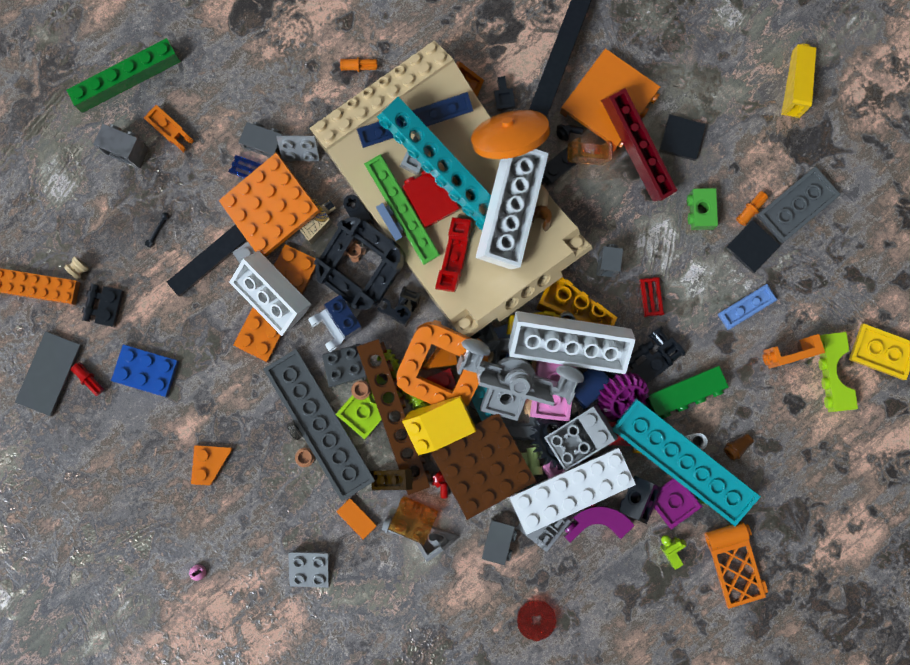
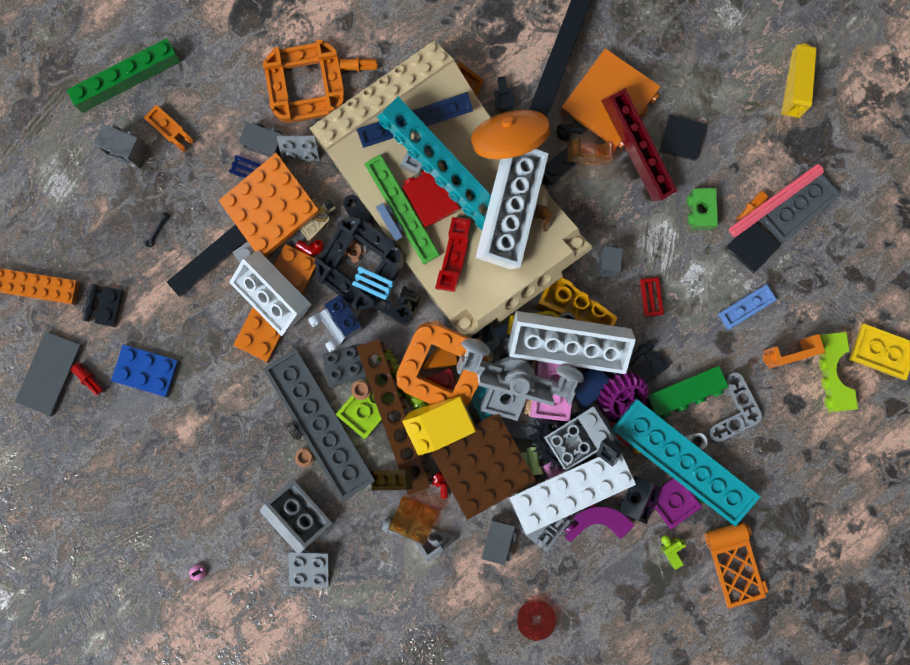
(76, 267): tan wheel -> none
(208, 463): orange wing -> none
(295, 517): none -> light grey brick
(300, 56): none -> orange plate
(311, 249): none -> red arm
(356, 518): orange tile -> none
(359, 277): none -> medium azure tile
(610, 451): none -> black tile
(667, 346): black connector -> none
(737, 447): reddish brown cone -> none
(742, 416): none -> light grey beam
(776, 200): none -> coral axle

